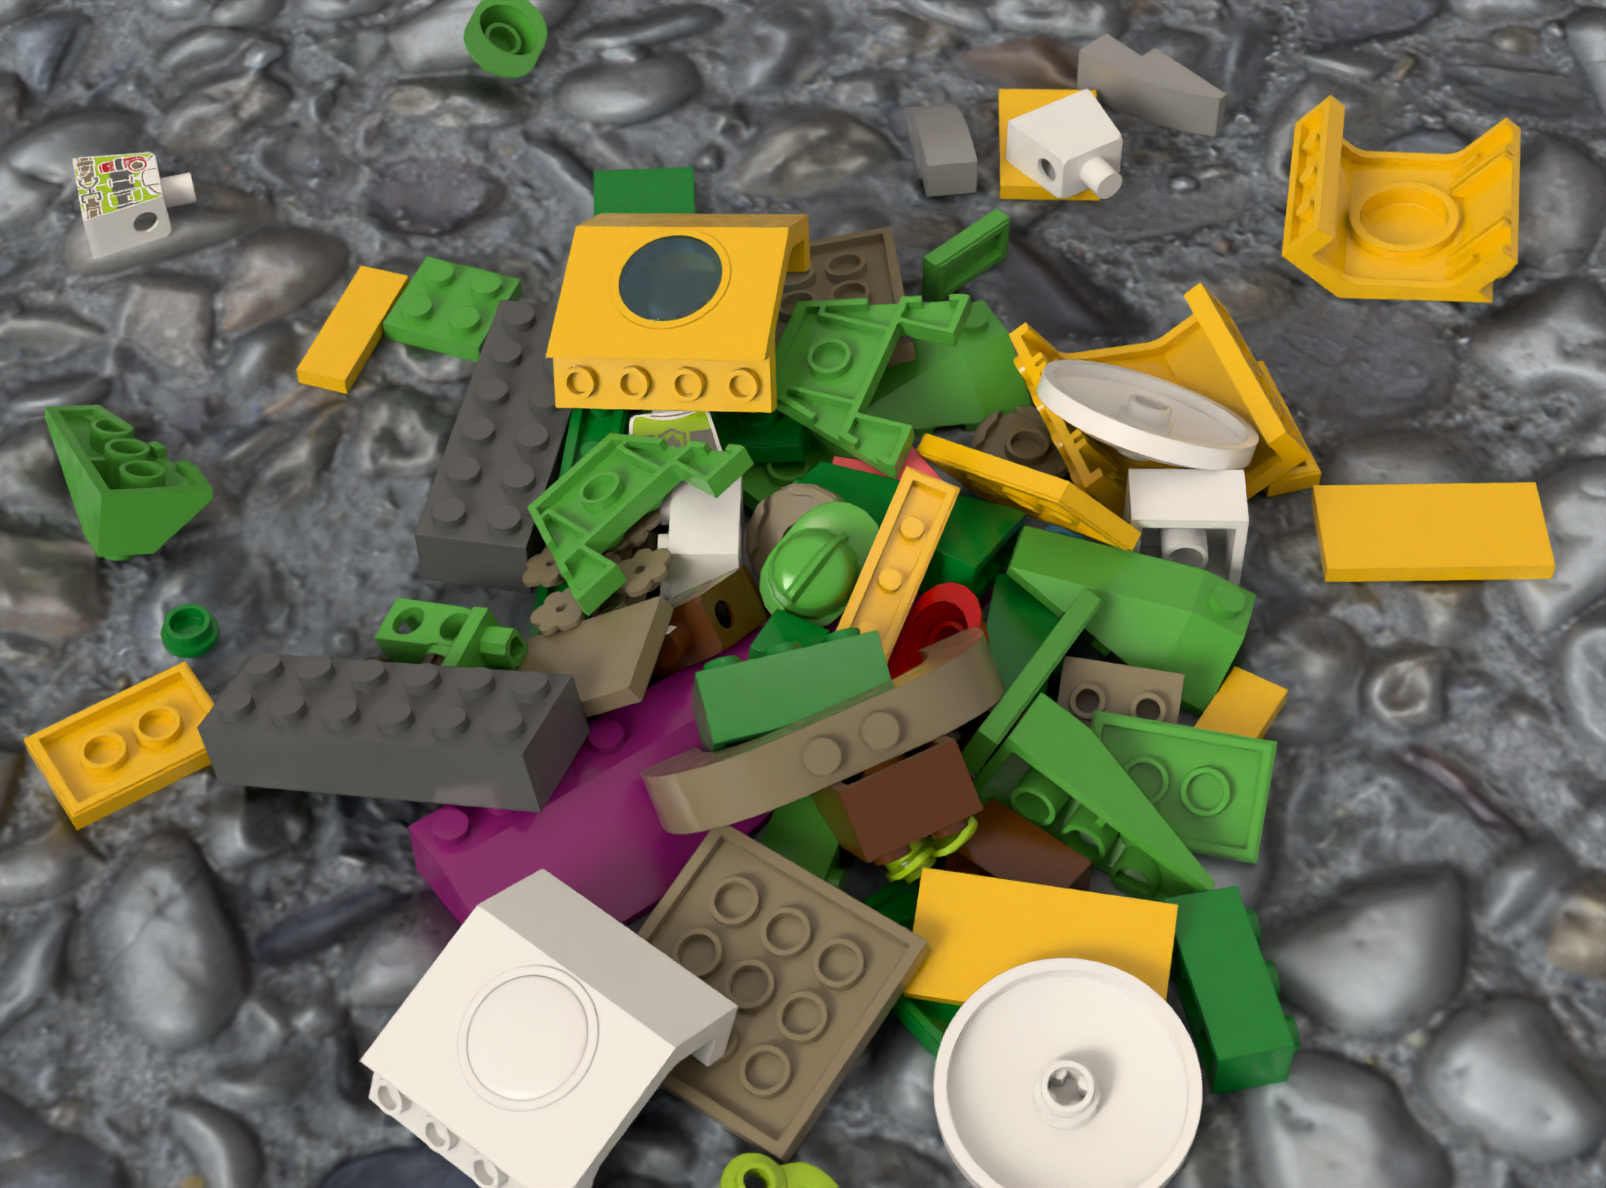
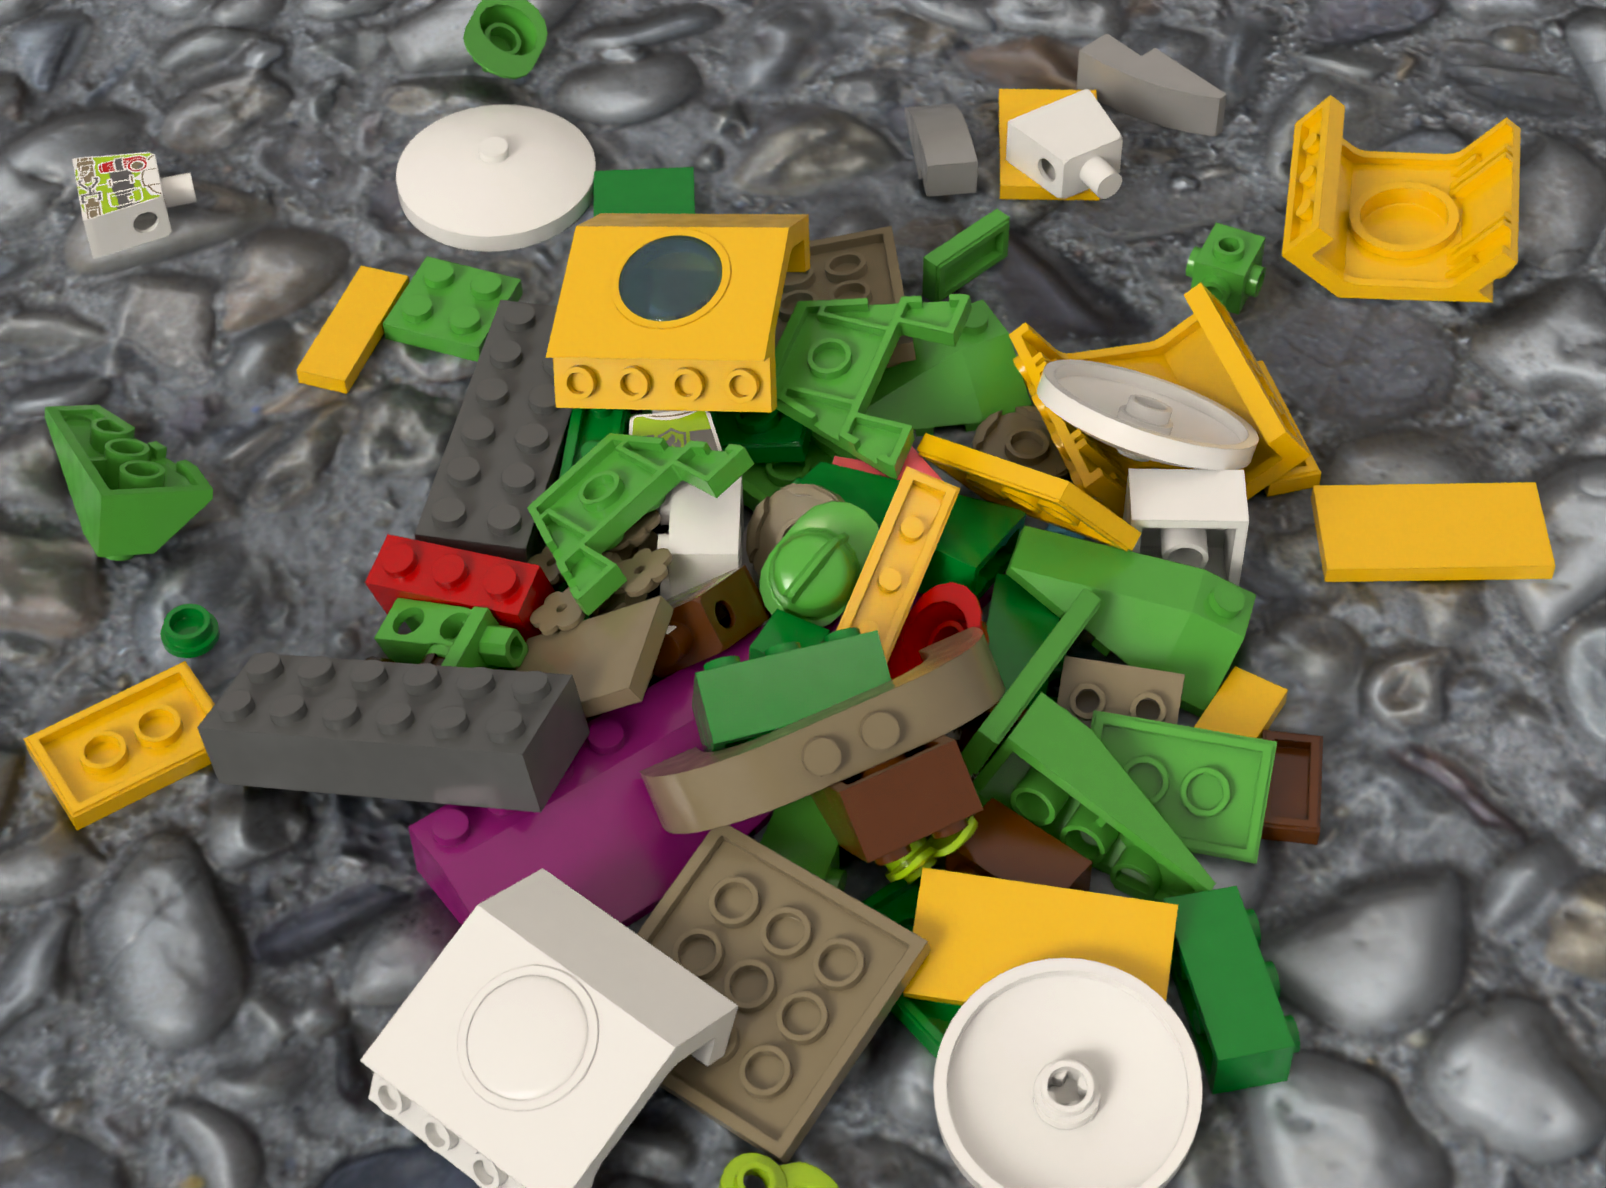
(459, 578): none -> red brick
(496, 178): none -> white dish
(1229, 265): none -> bright green brick
(1294, 788): none -> reddish brown tile

